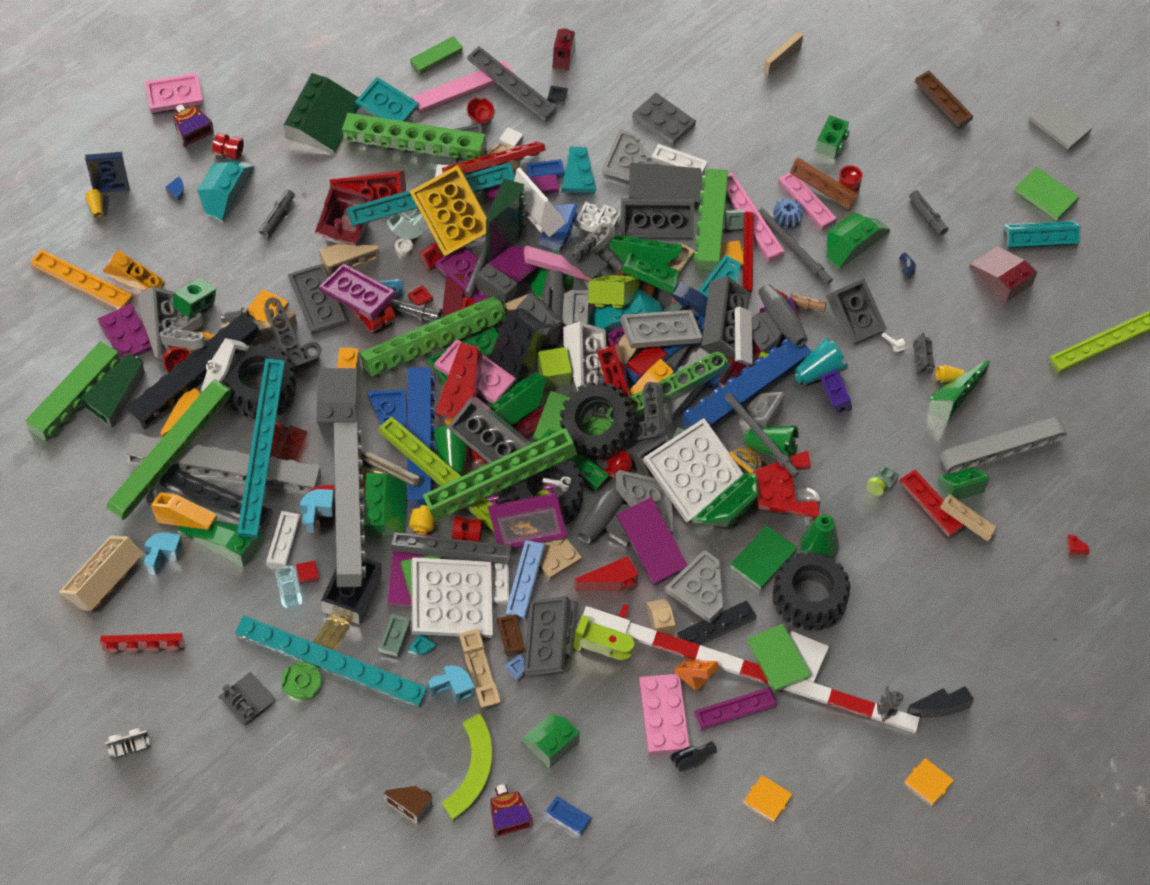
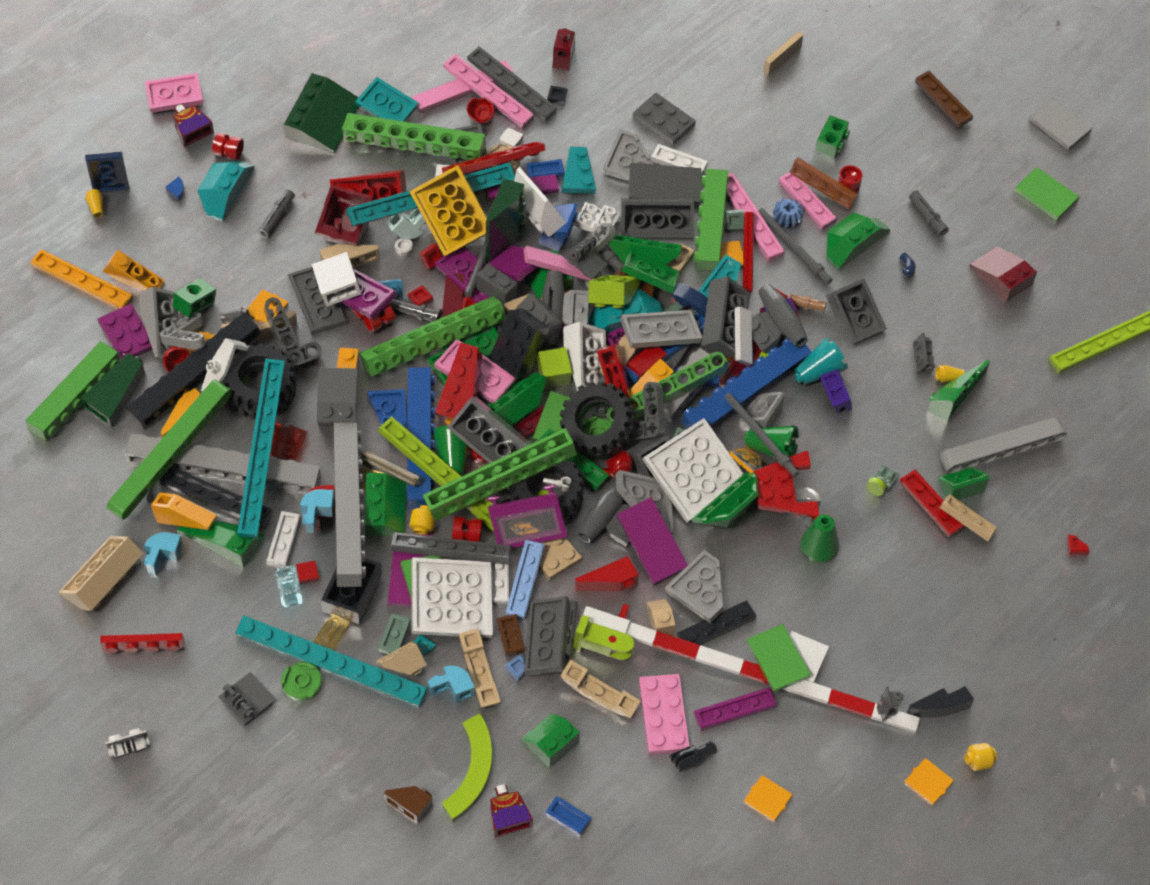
(336, 279): none -> white brick
(404, 660): none -> tan slope
(436, 54): bright green tile -> none
(488, 90): none -> bright pink tile
(598, 691): none -> tan slope
(696, 672): orange slope -> none
(763, 557): green tile -> none
(817, 569): black tyre -> none
(896, 345): white hand -> none
(980, 756): none -> yellow head
(1042, 233): teal fence -> none

